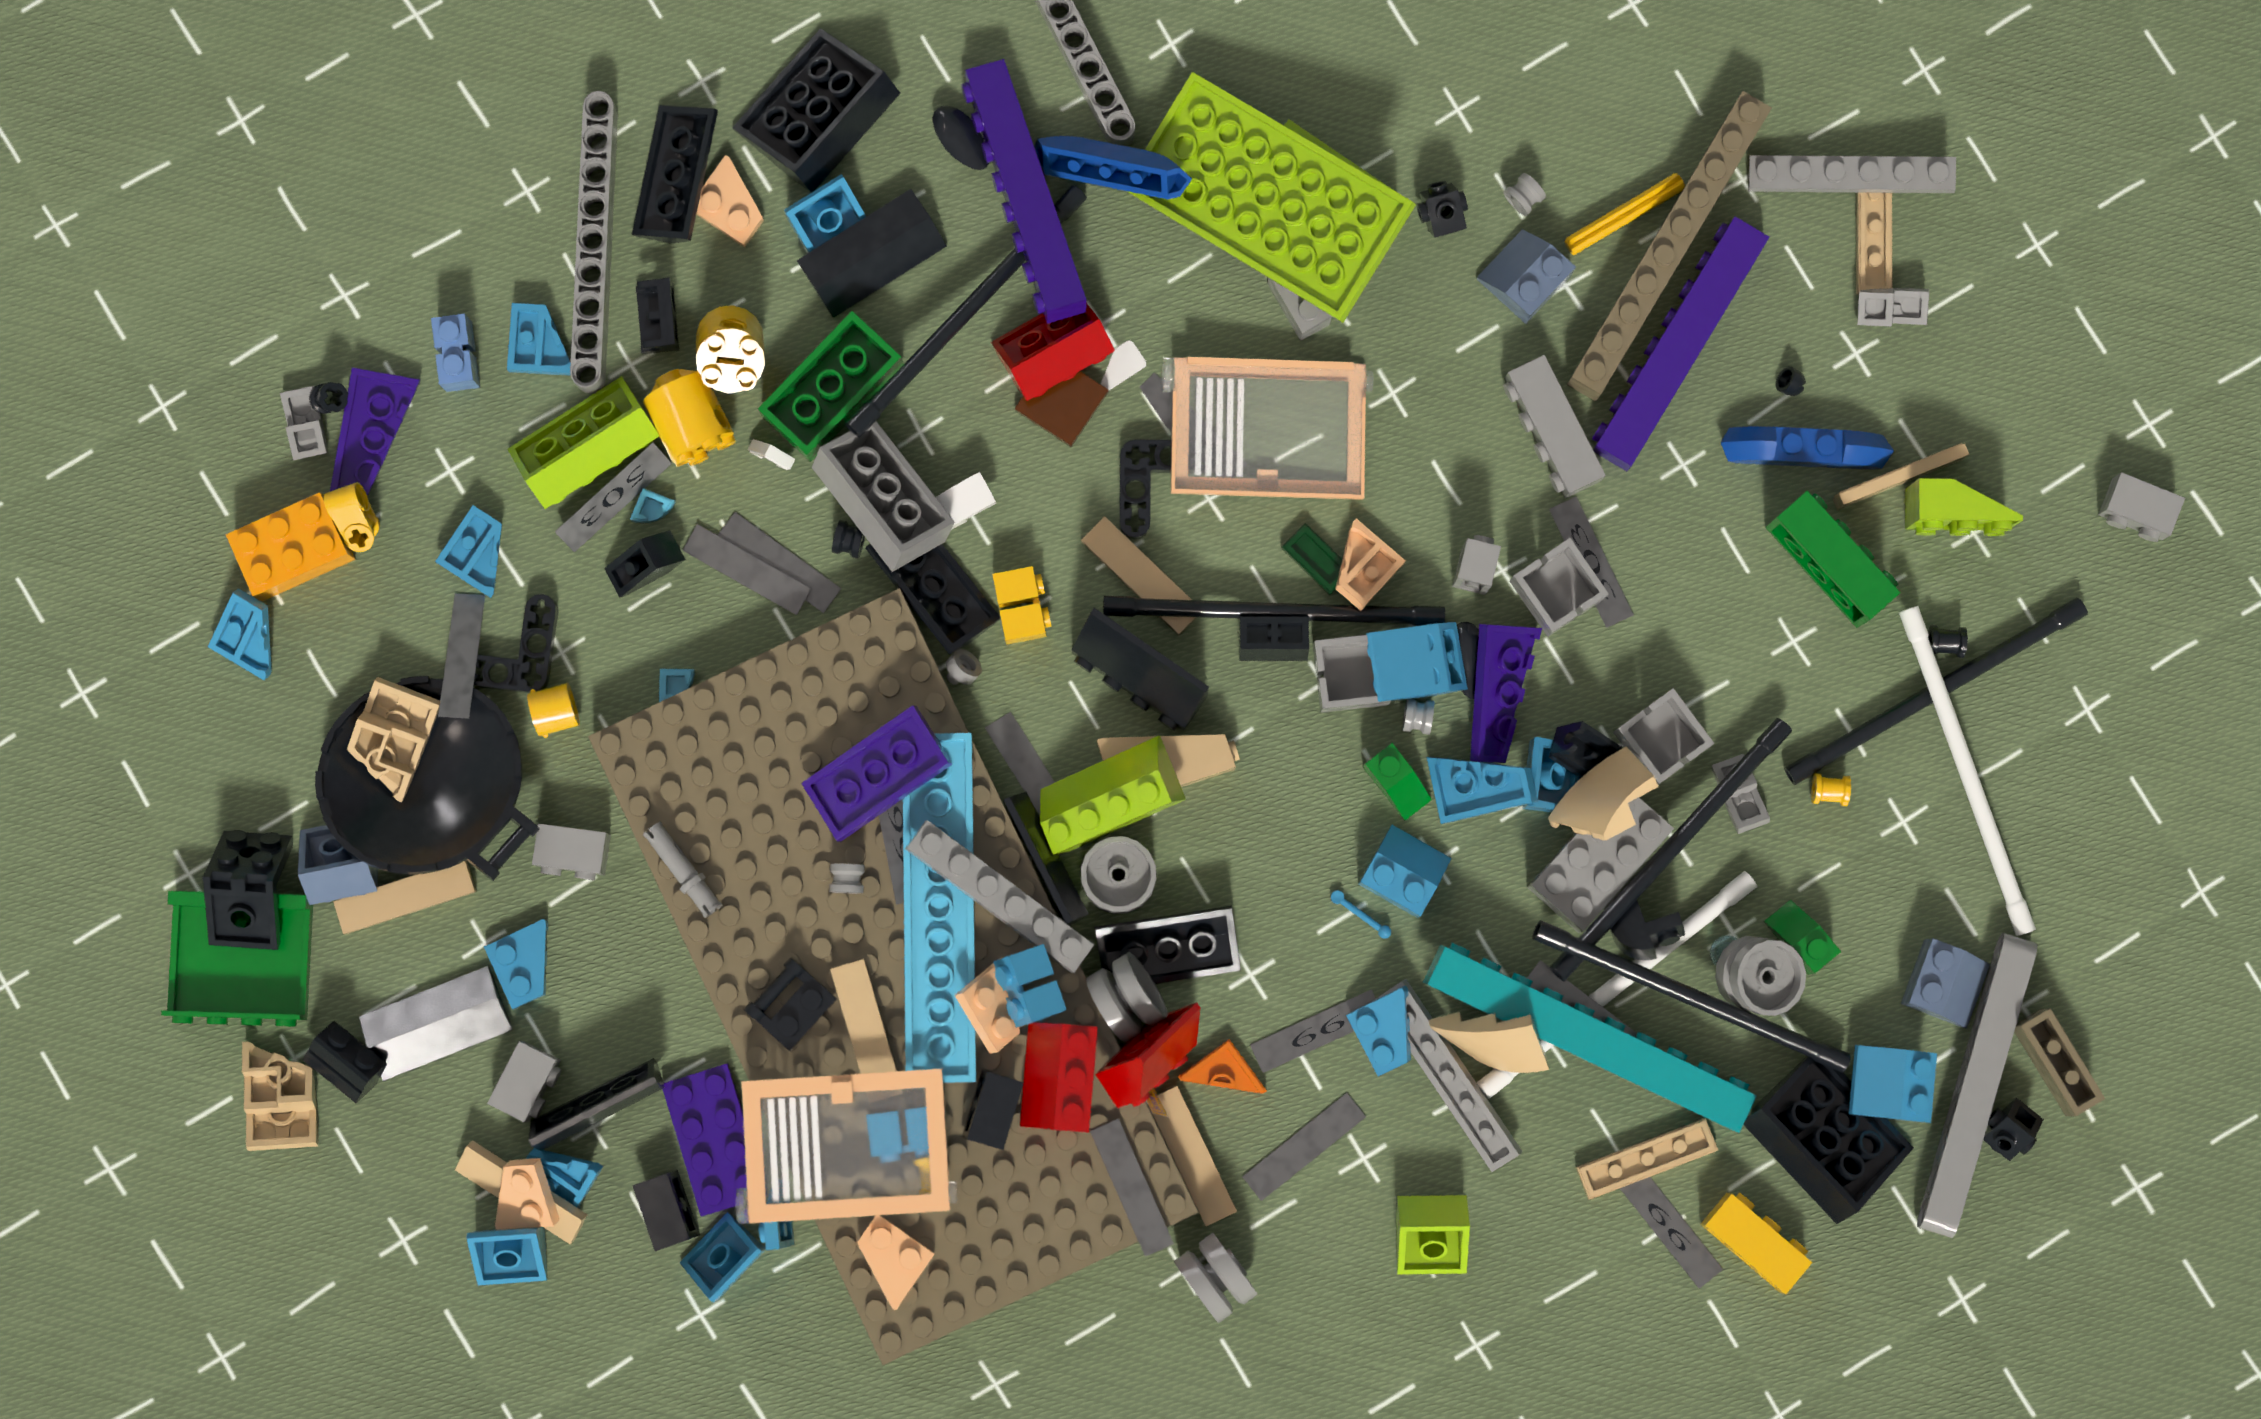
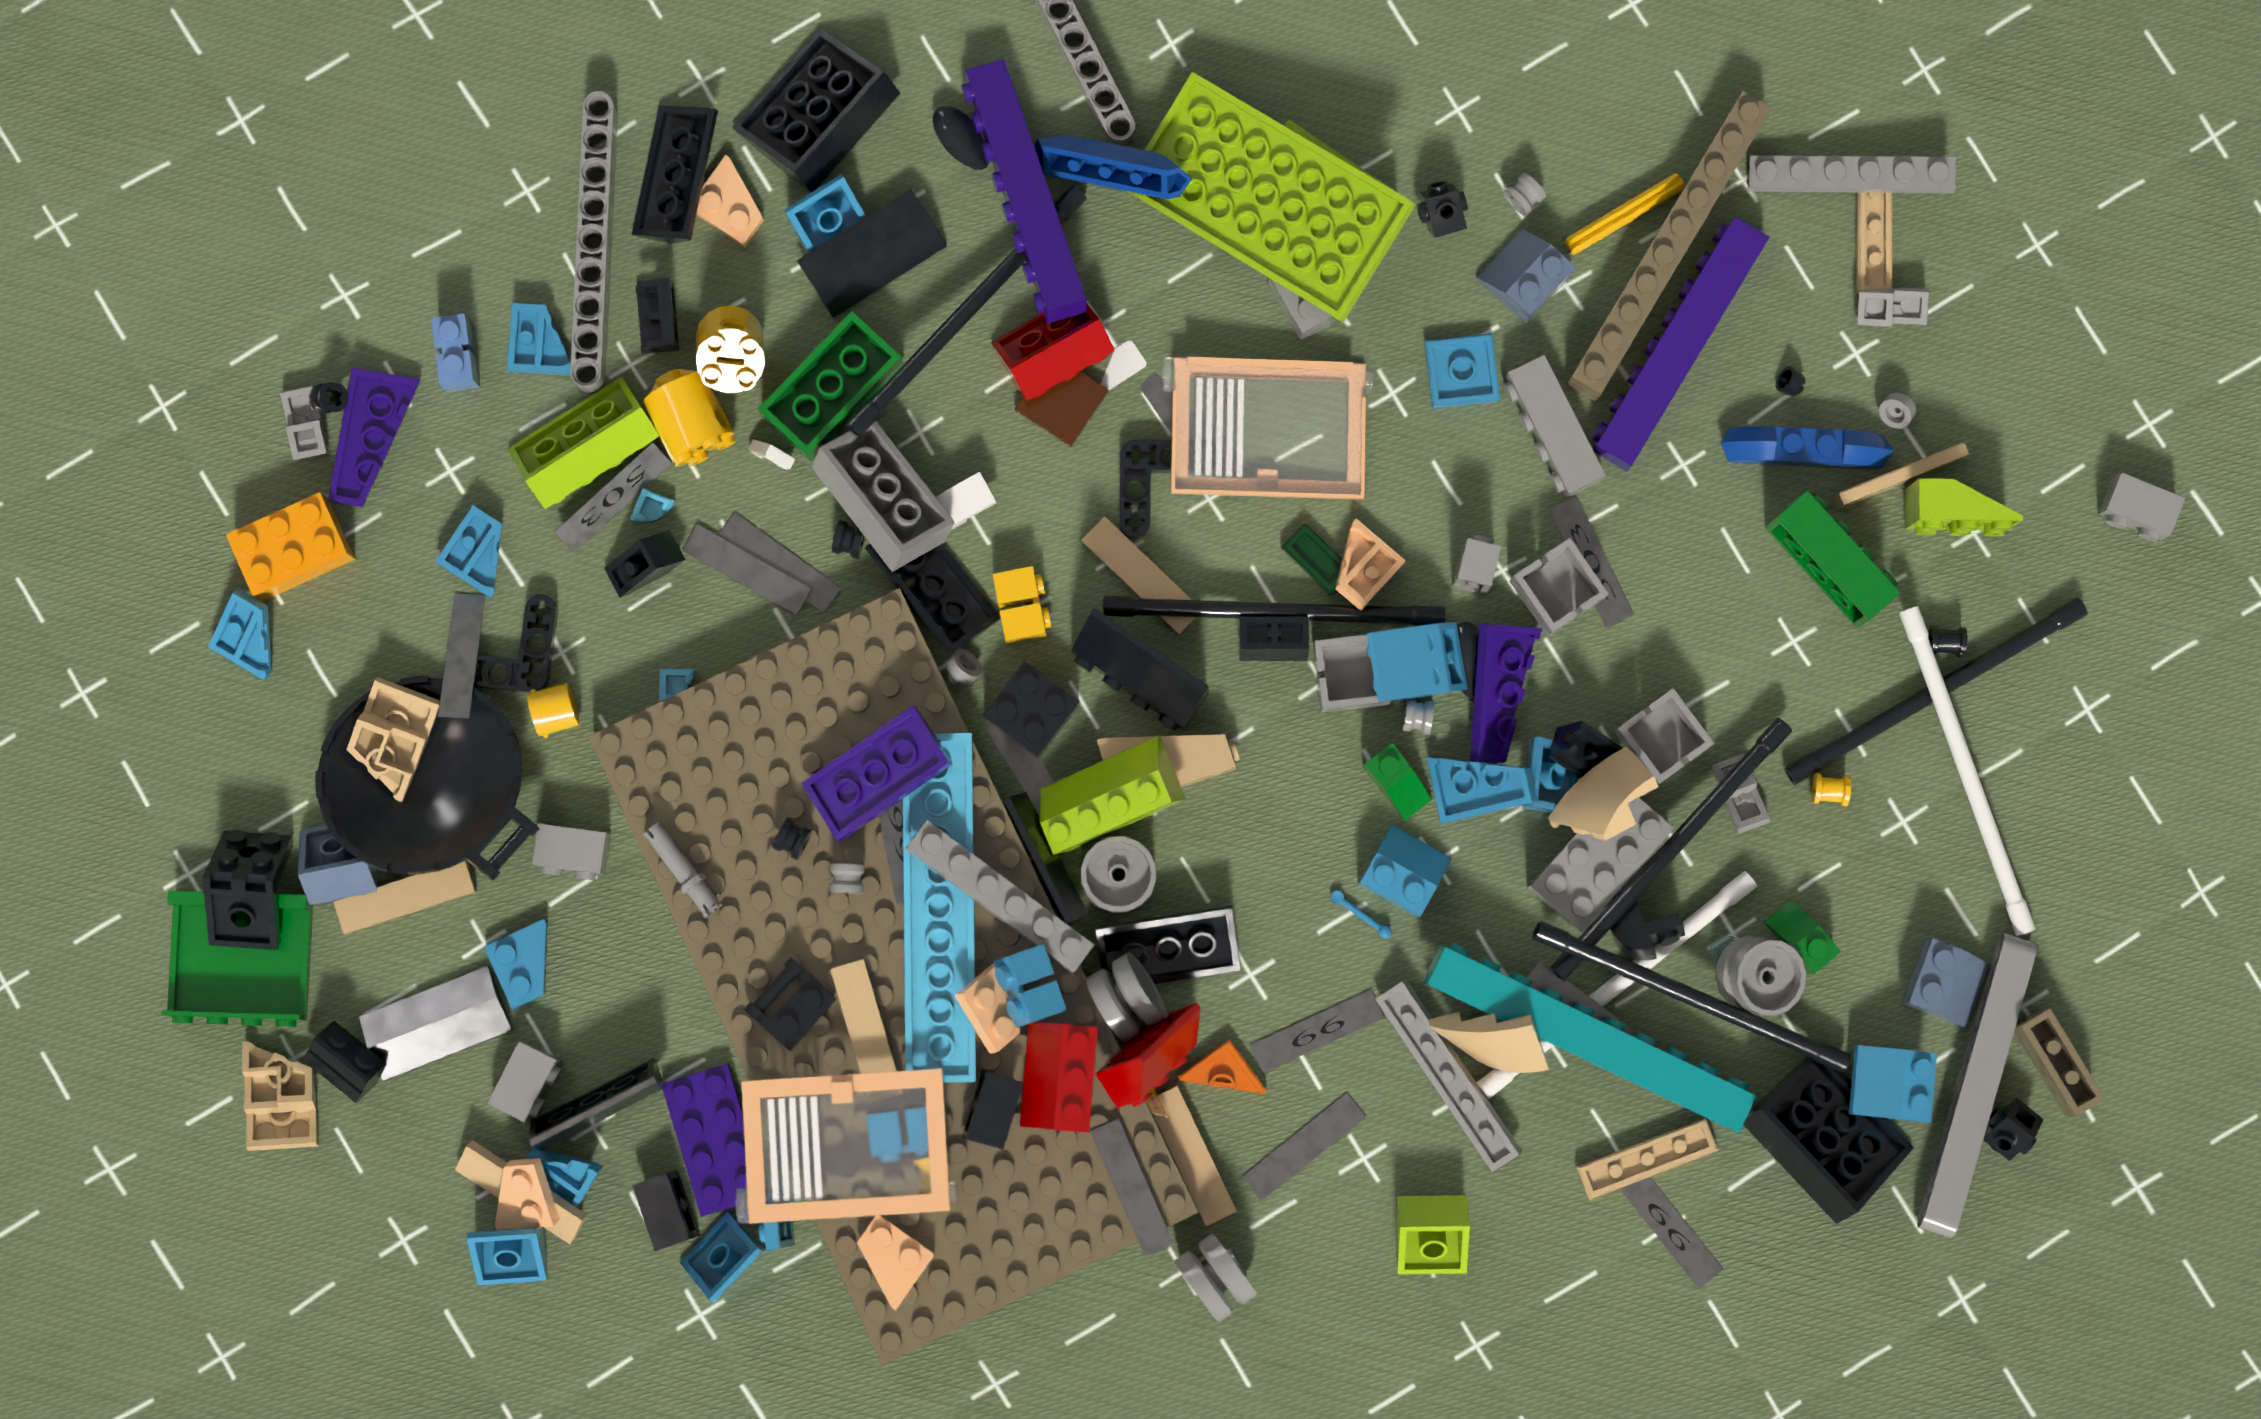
(352, 511): yellow piece -> none
(792, 839): none -> black wheel
(1031, 710): none -> black brick
(1384, 1030): dark azure wing -> none
(1462, 371): none -> dark azure tile
(1757, 1241): yellow brick -> none
(1897, 410): none -> light grey tile

